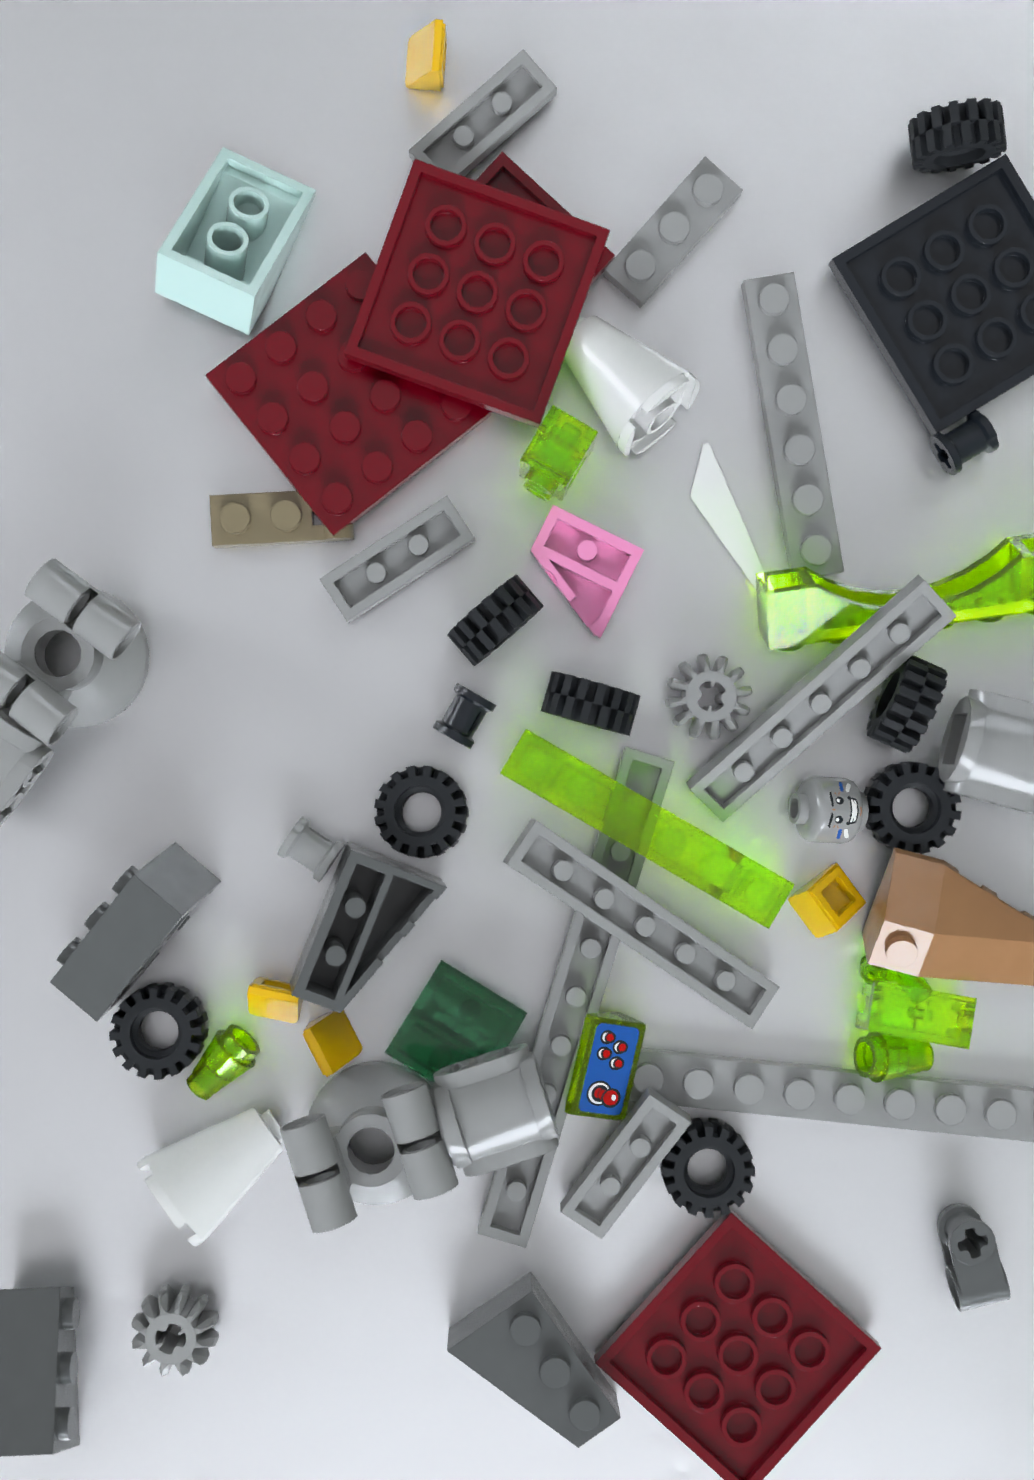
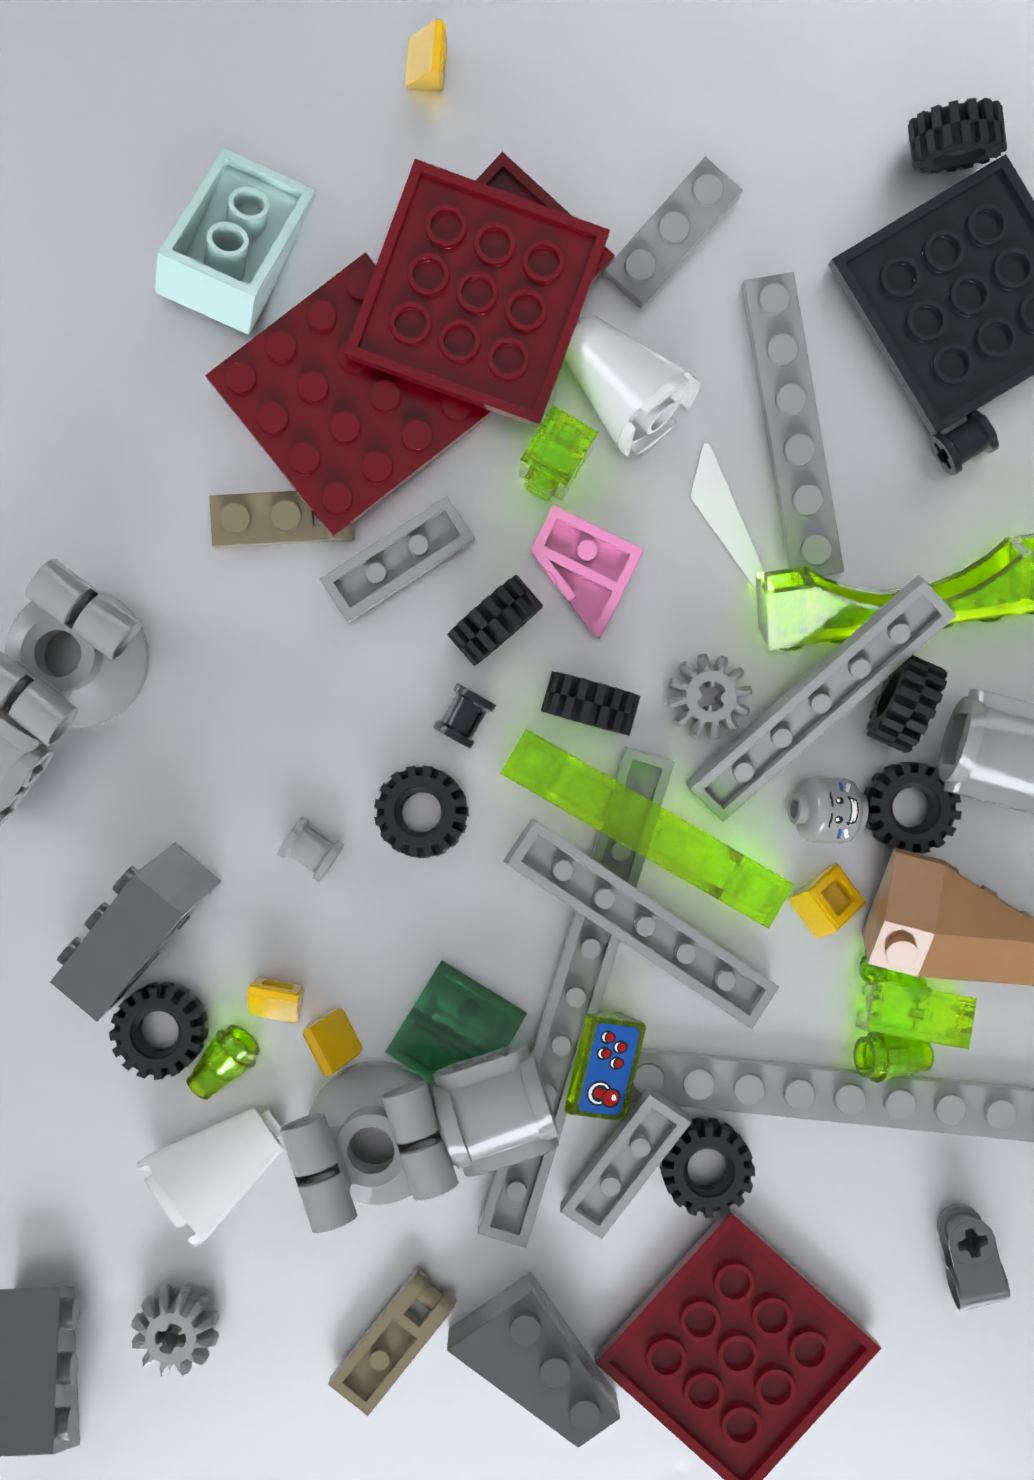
(359, 923): dark grey wedge -> none
(391, 1343): none -> dark tan plate
(487, 117): light grey plate -> none

